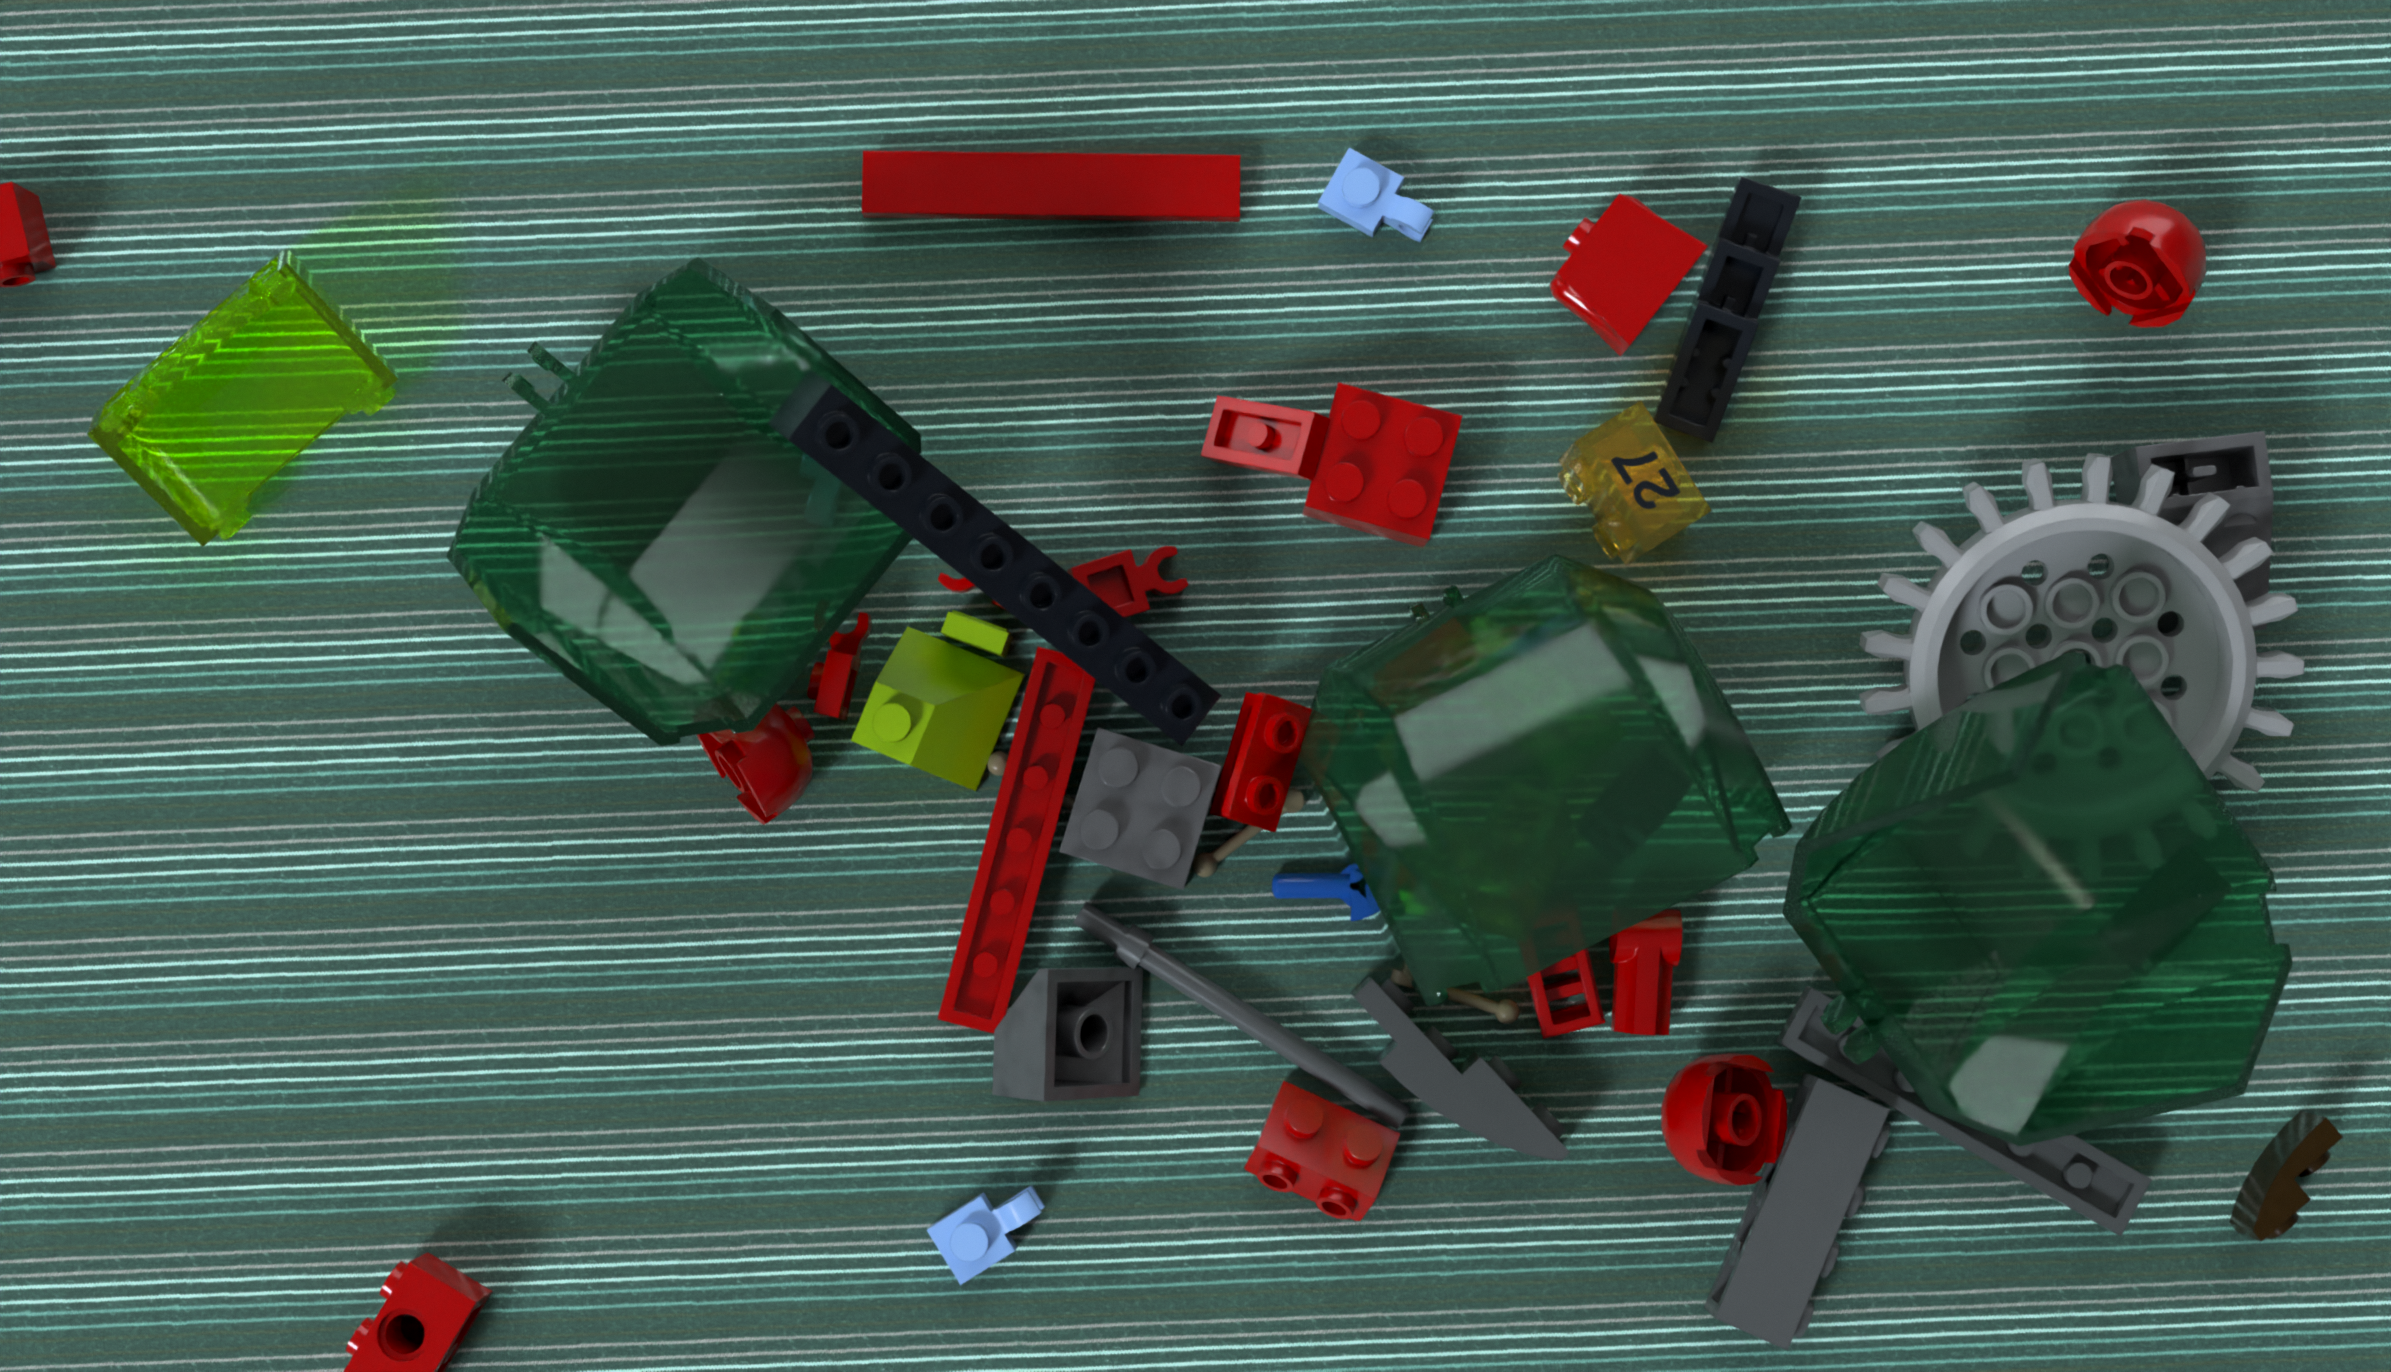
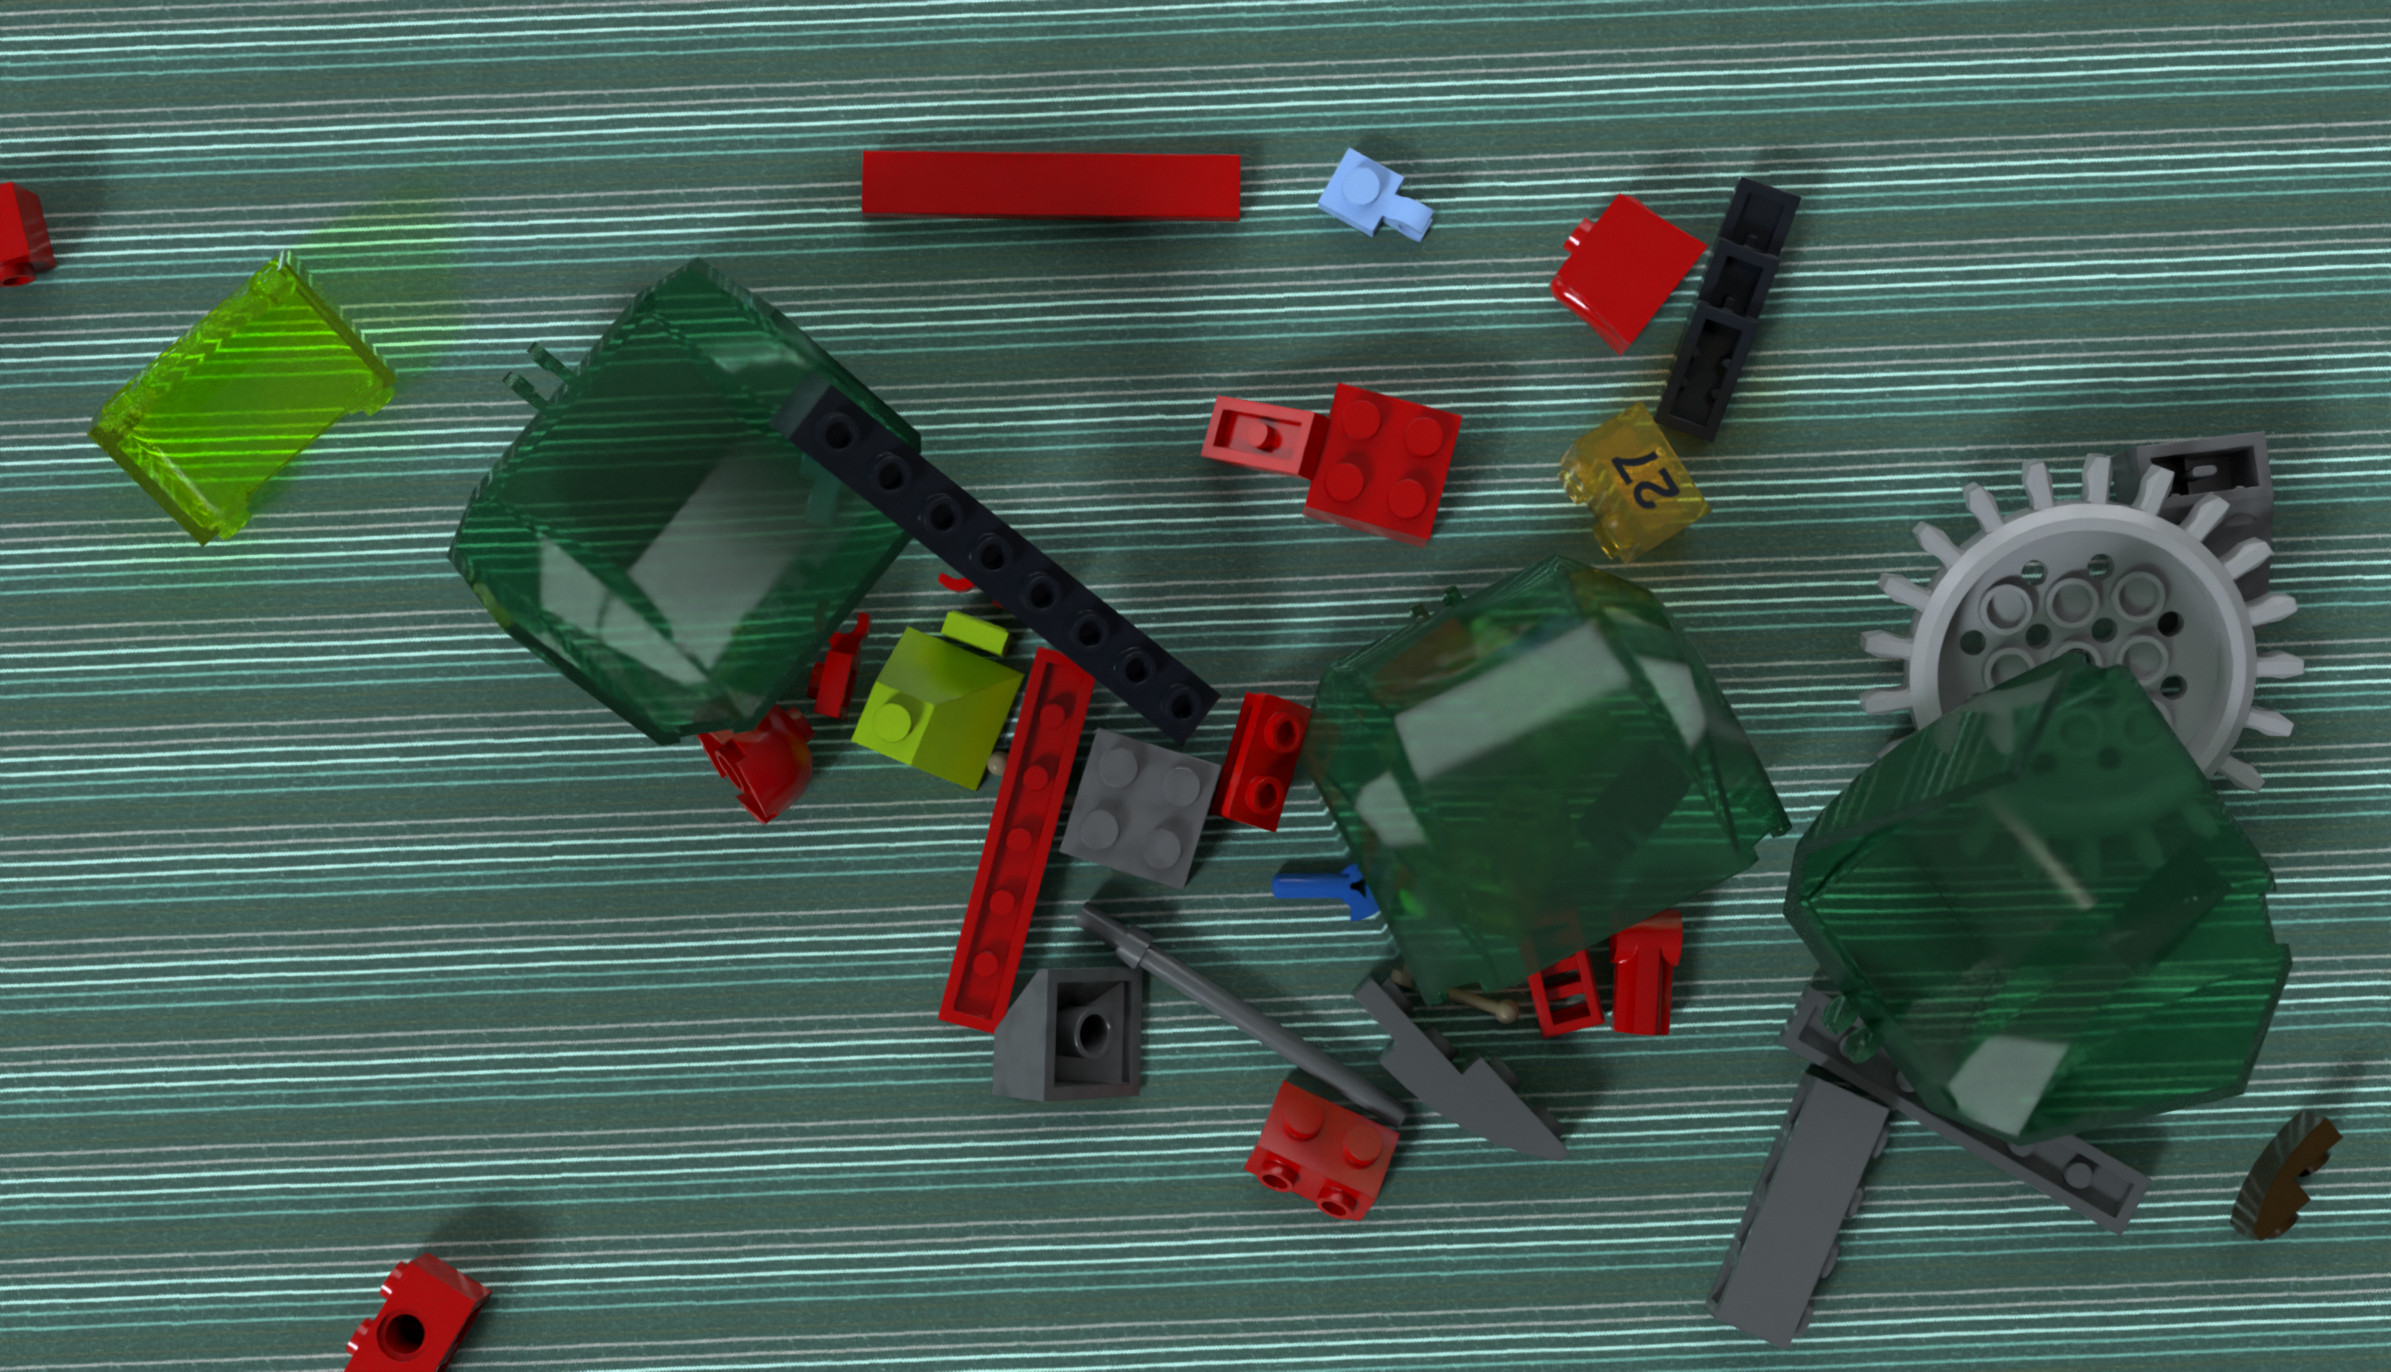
(979, 1234): light blue plate -> none
(1123, 583): red plate -> none
(1206, 863): dark tan hinge -> none
(1724, 1118): red cylinder -> none
(2140, 261): red cylinder -> none

